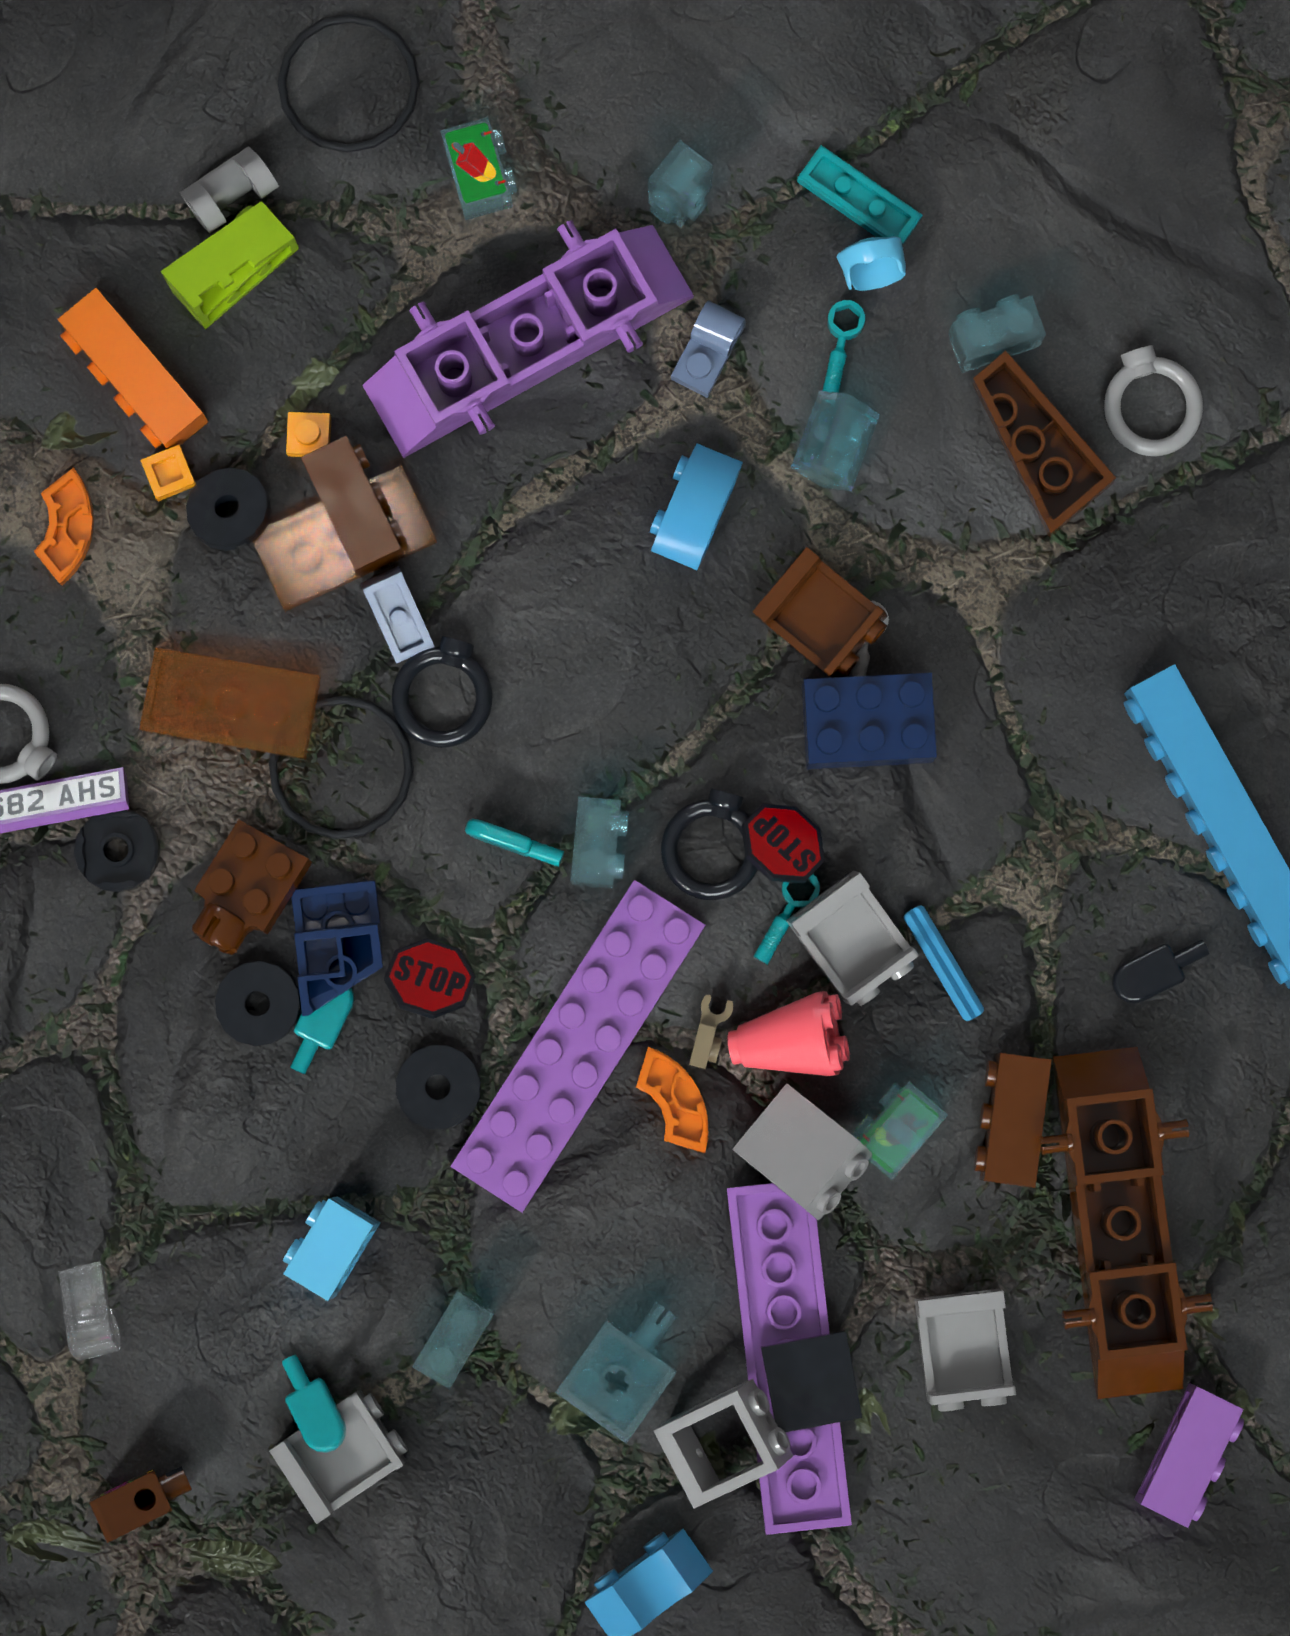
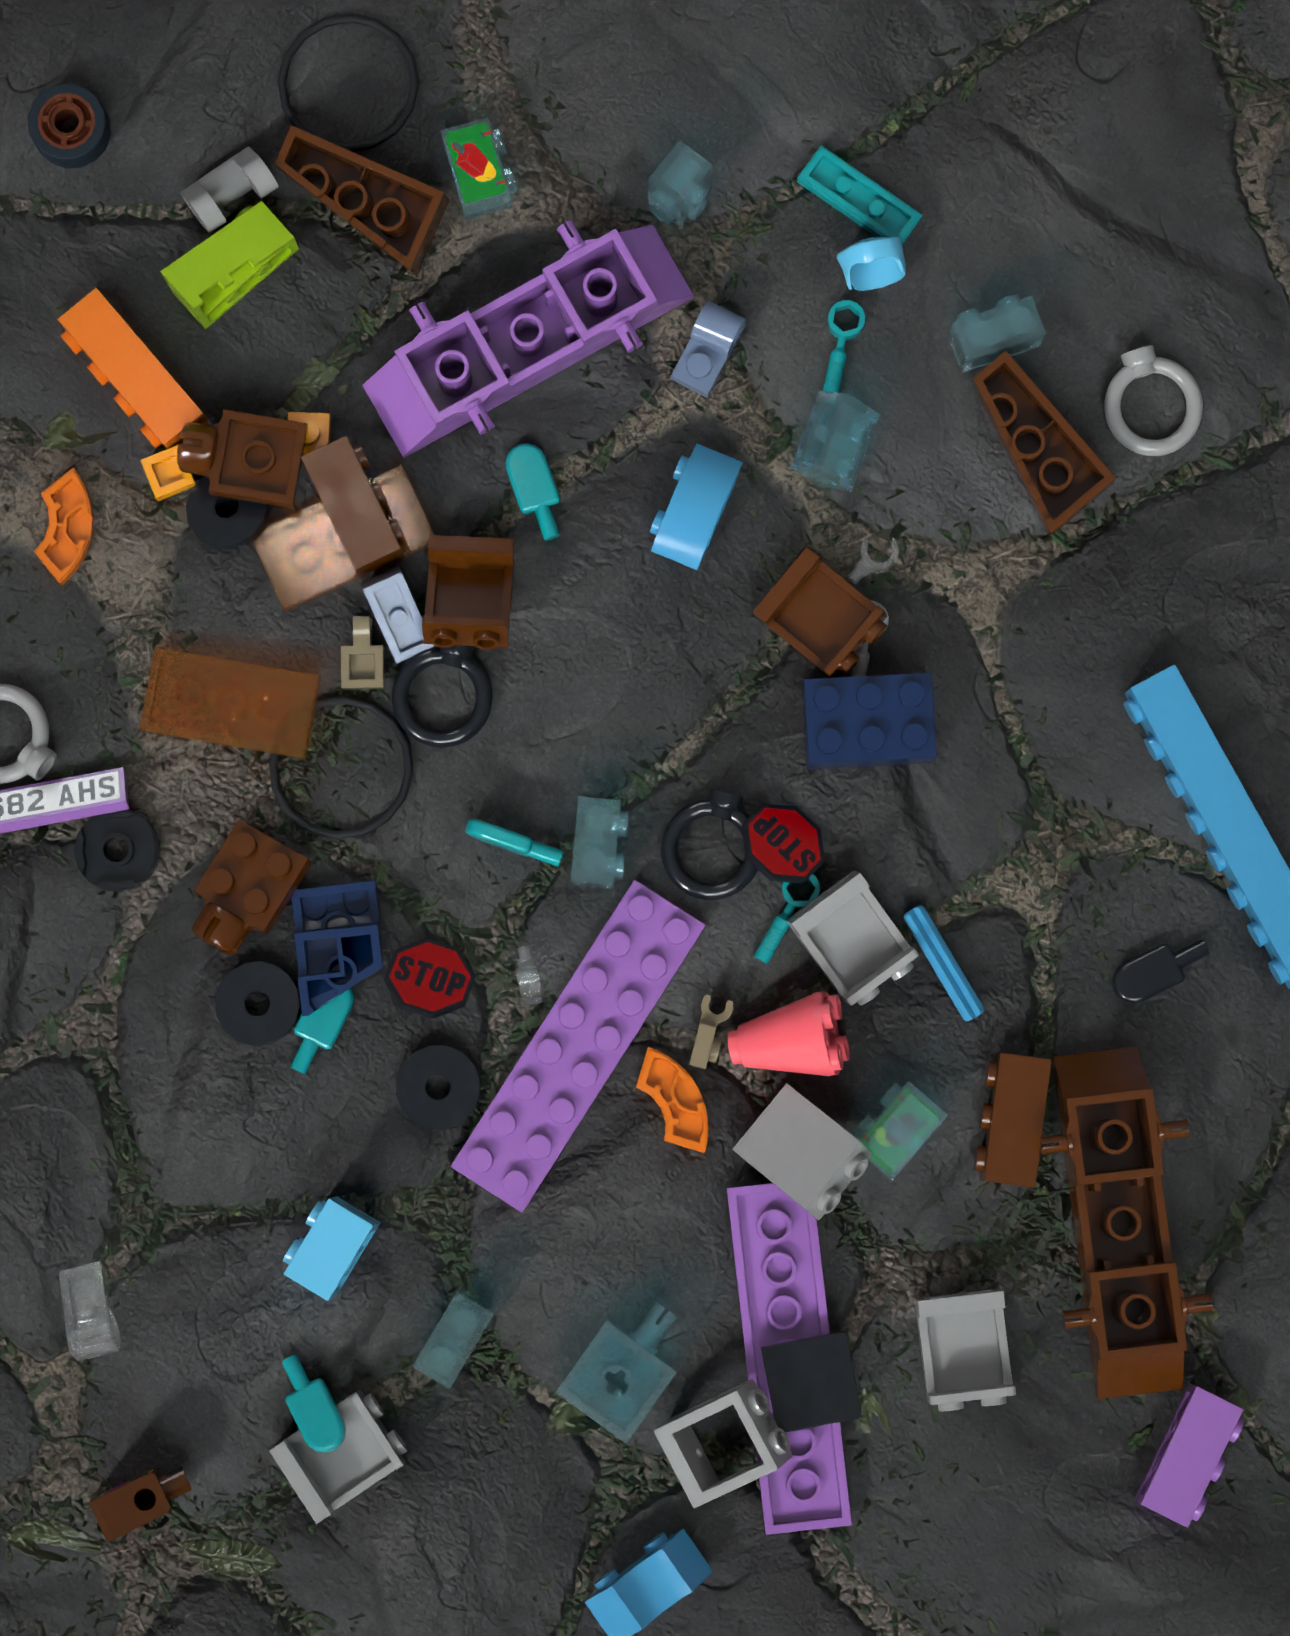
(62, 104): none -> wheel
(246, 456): none -> reddish brown plate
(362, 663): none -> dark tan plate
(373, 199): none -> reddish brown wedge
(468, 592): none -> reddish brown panel
(528, 978): none -> clear piece
(533, 486): none -> teal piece
(866, 565): none -> clear piece

